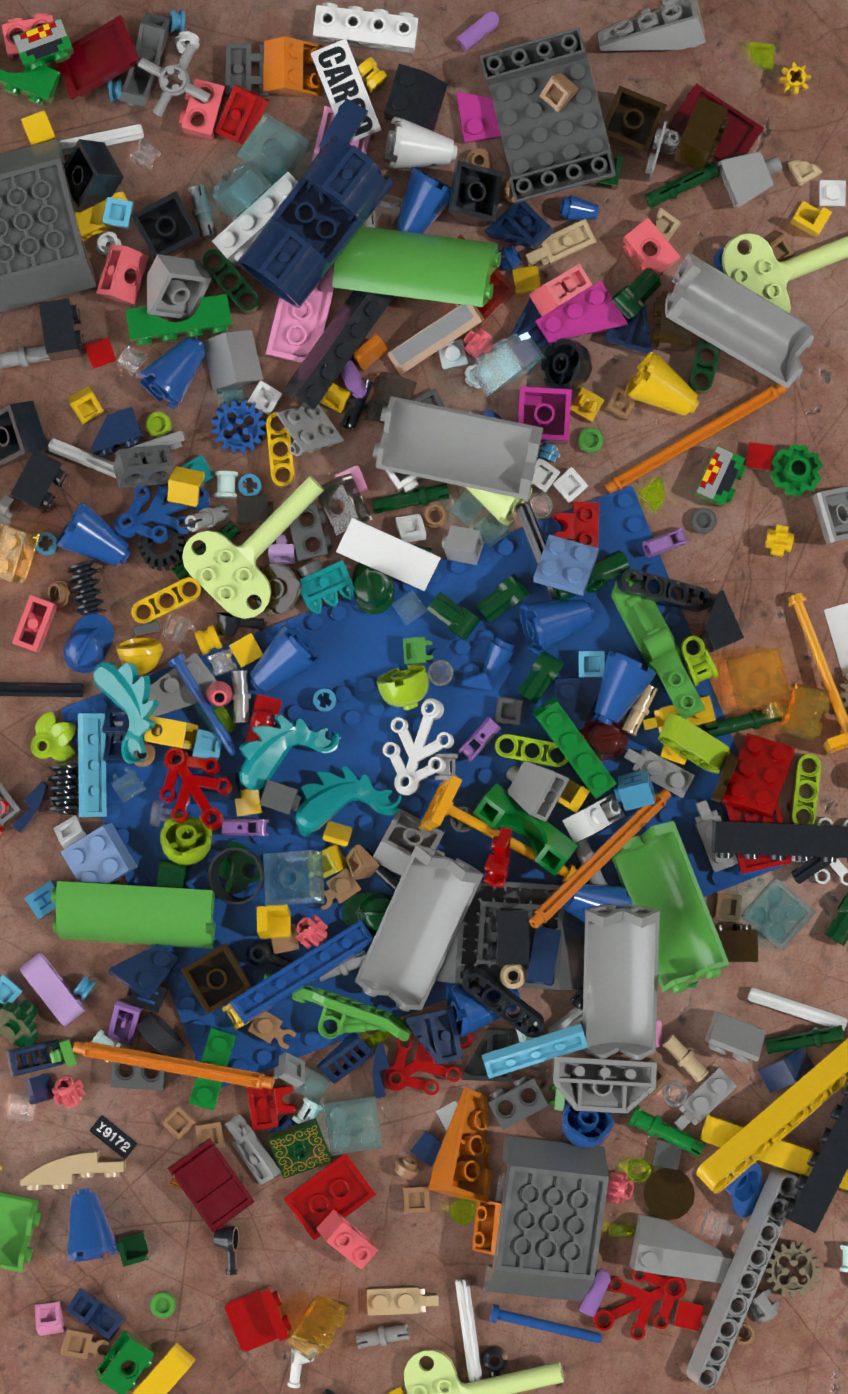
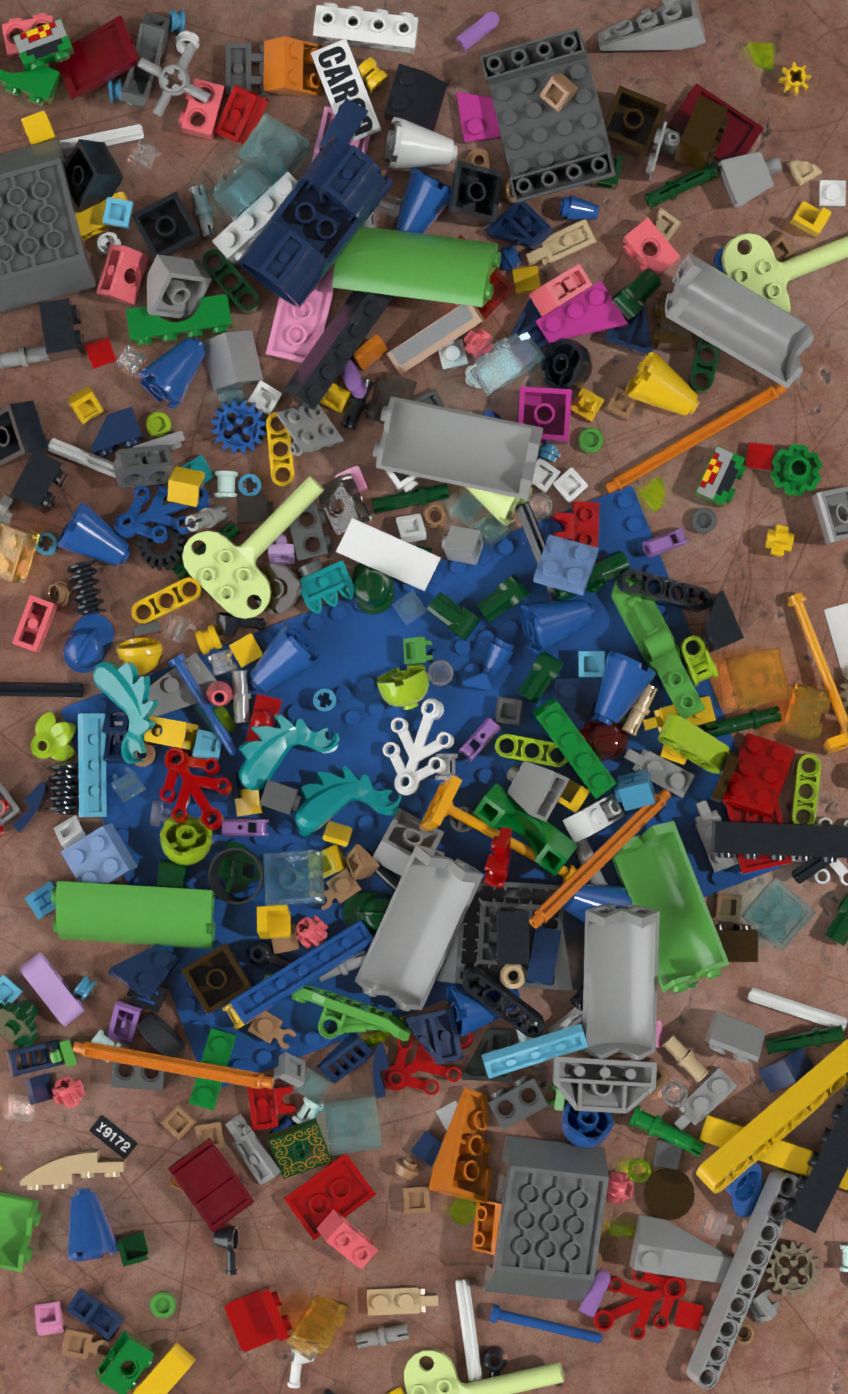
(775, 709): clear yellow plate -> none

